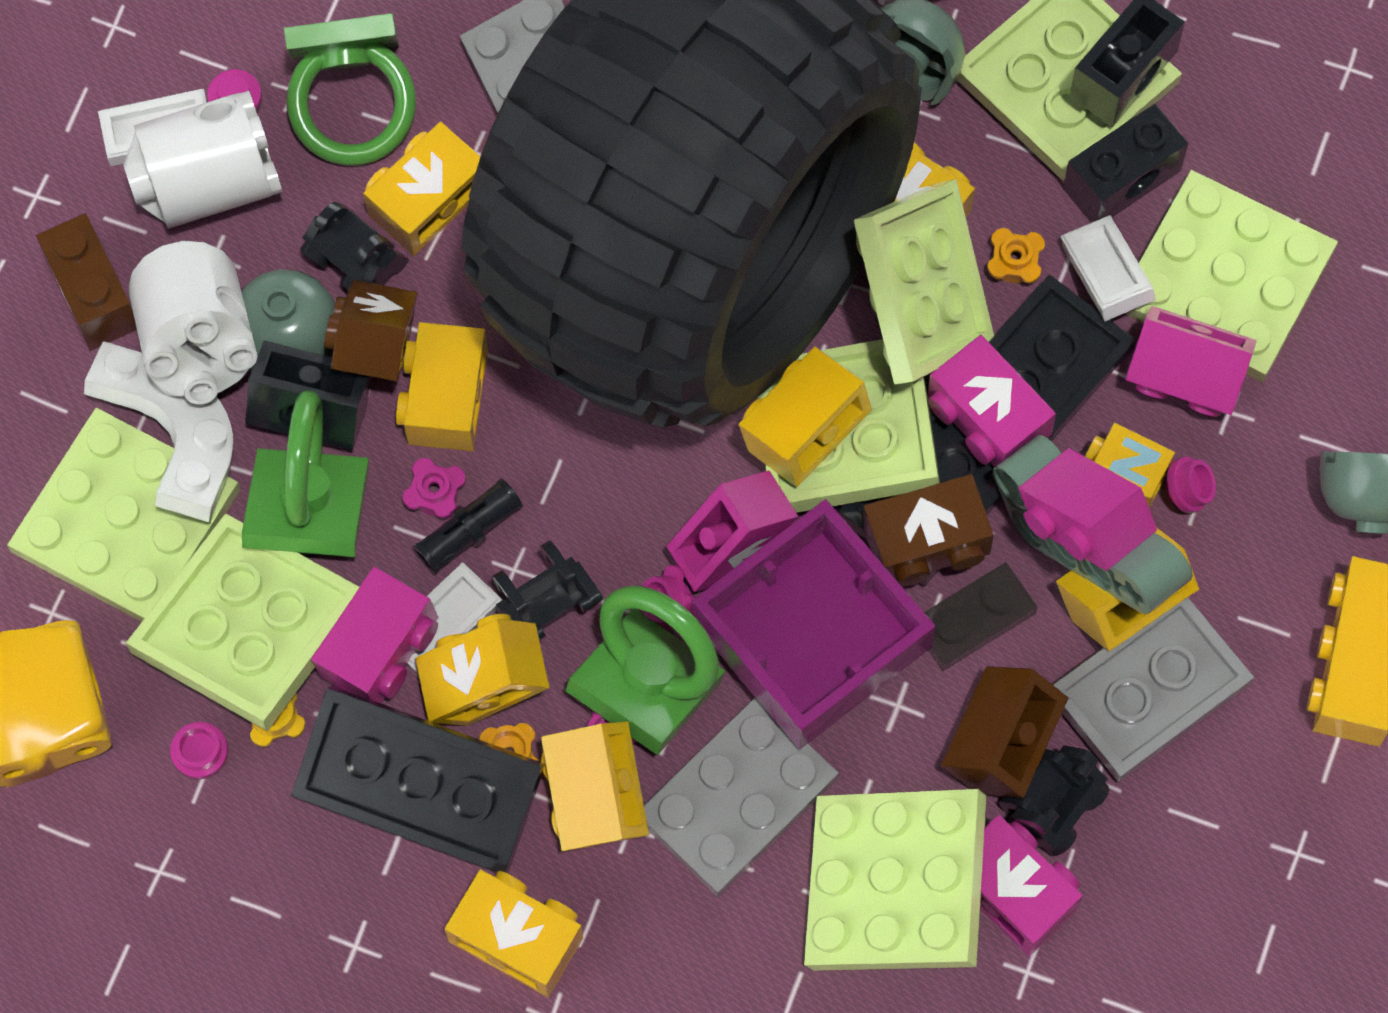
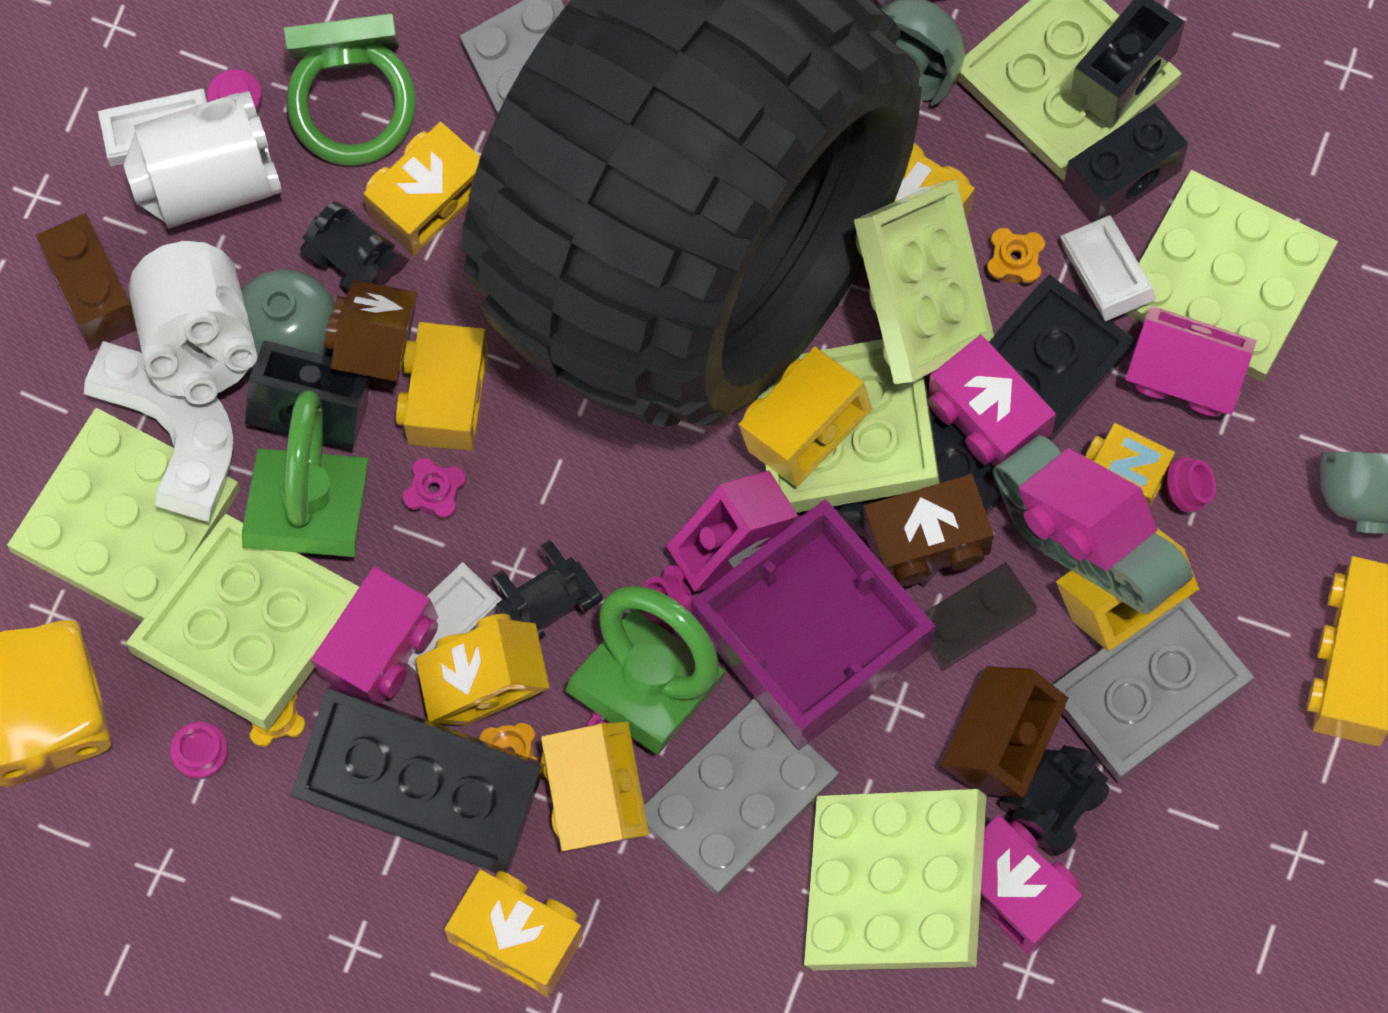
(467, 526): black pin -> none

